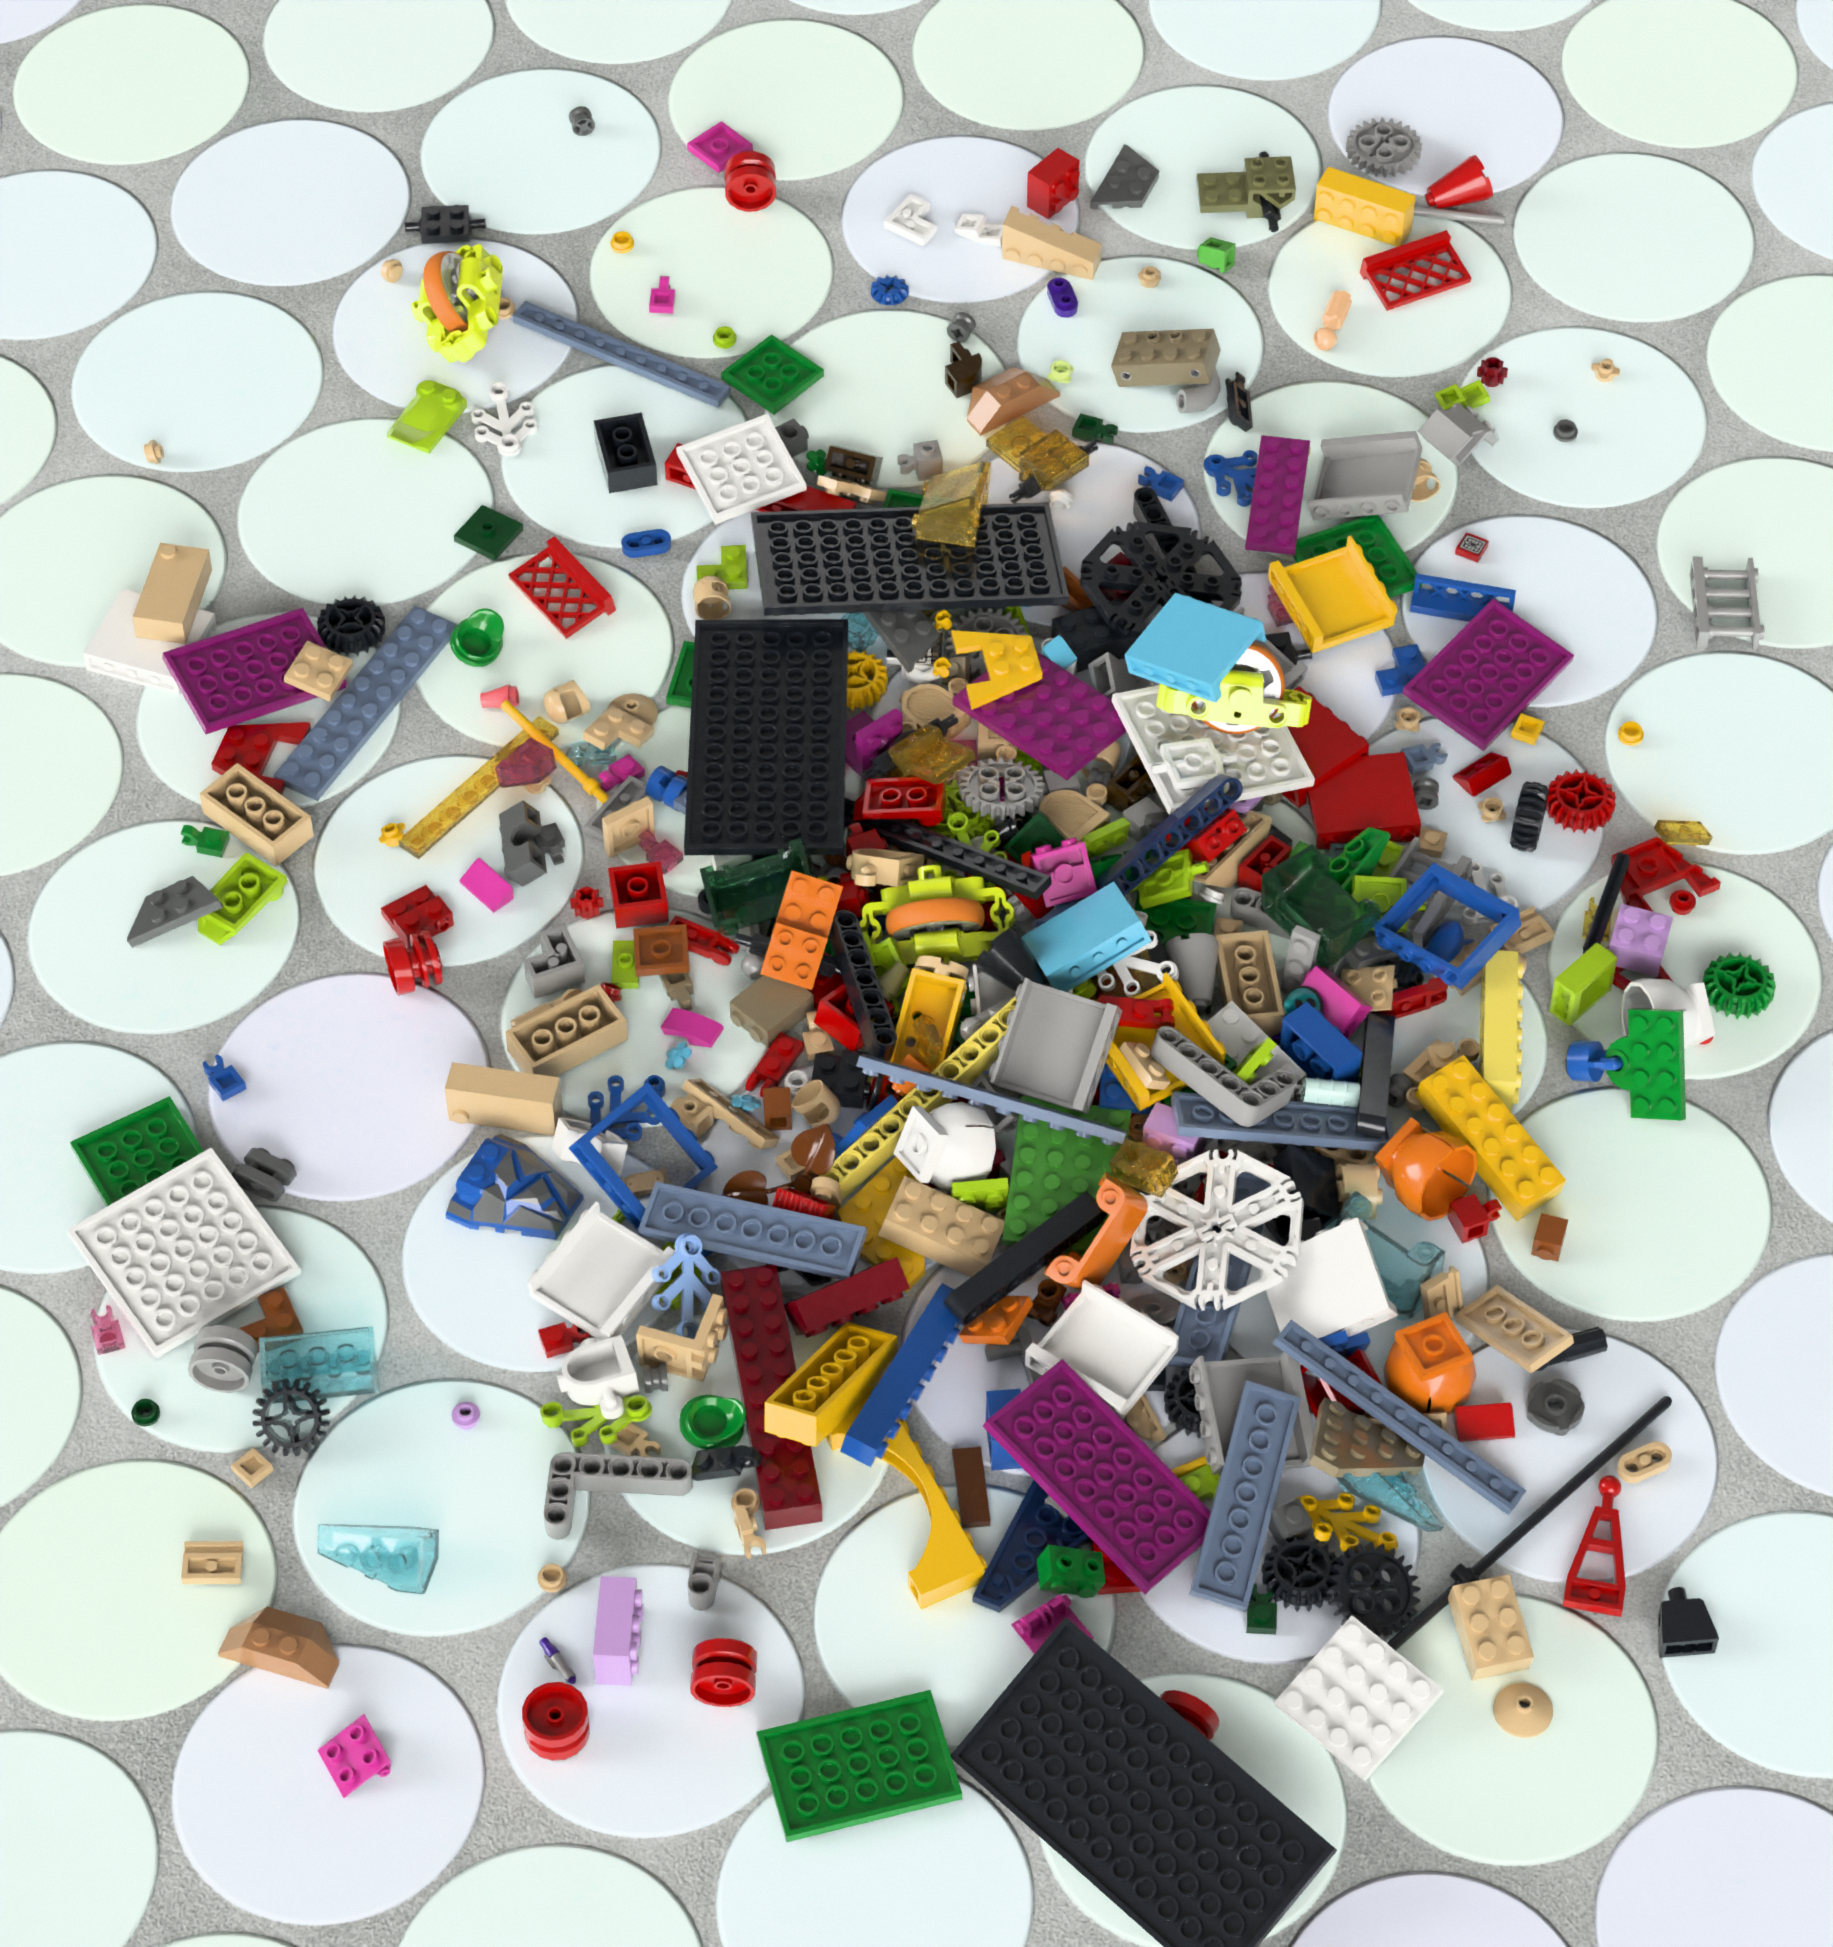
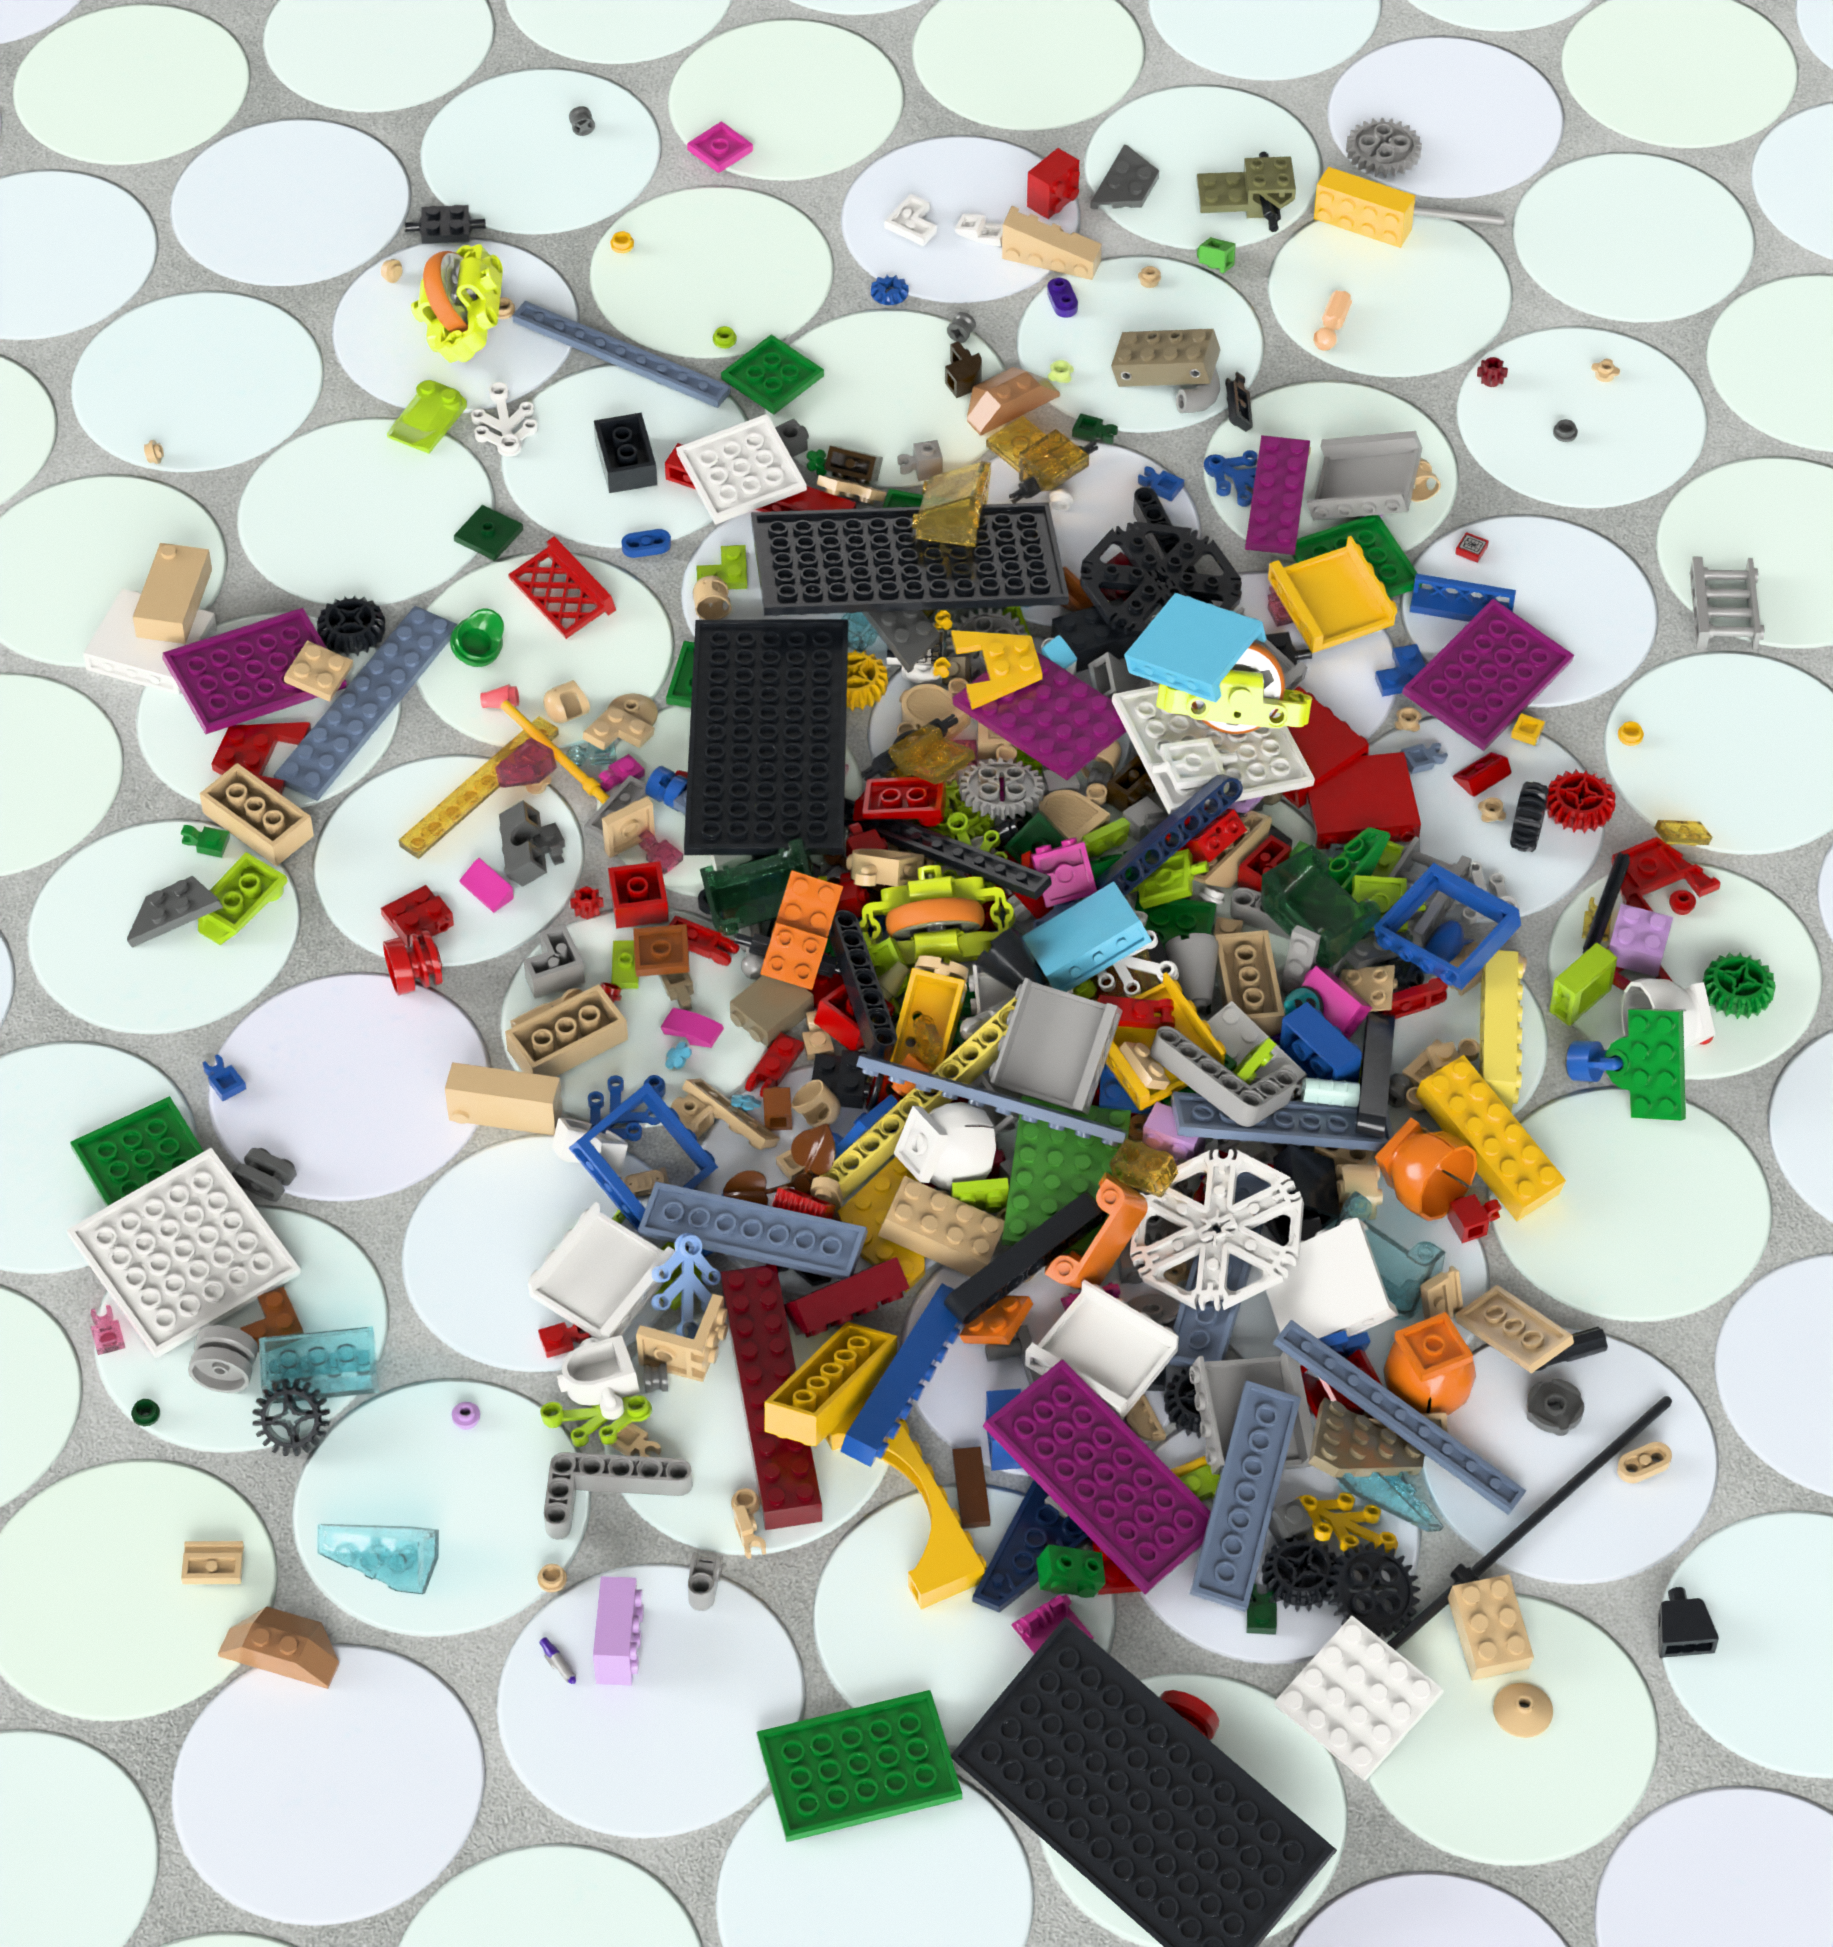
(252, 1468): tan plate -> none
(355, 1756): dark pink hinge -> none
(391, 834): yellow plate -> none
(512, 1190): wedge -> none
(555, 1721): red wheel -> none
(662, 299): dark pink plate -> none
(712, 1421): green piece -> none
(723, 1672): red wheel -> none
(724, 1462): black hinge -> none
(750, 181): red wheel -> none
(796, 1077): white plate -> none
(871, 737): magenta bracket -> none
(1047, 1301): reddish brown plate -> none
(1403, 257): red fence -> none
(1426, 793): dark grey wheel -> none
(1432, 842): tan plate -> none
(1457, 432): light grey piece -> none
(1460, 186): red cone -> none
(1469, 395): lime slope -> none
(1484, 1422): red slope -> none
(1531, 934): tan plate -> none
(1549, 1237): dark orange brick -> none
(1592, 1594): red plate -> none

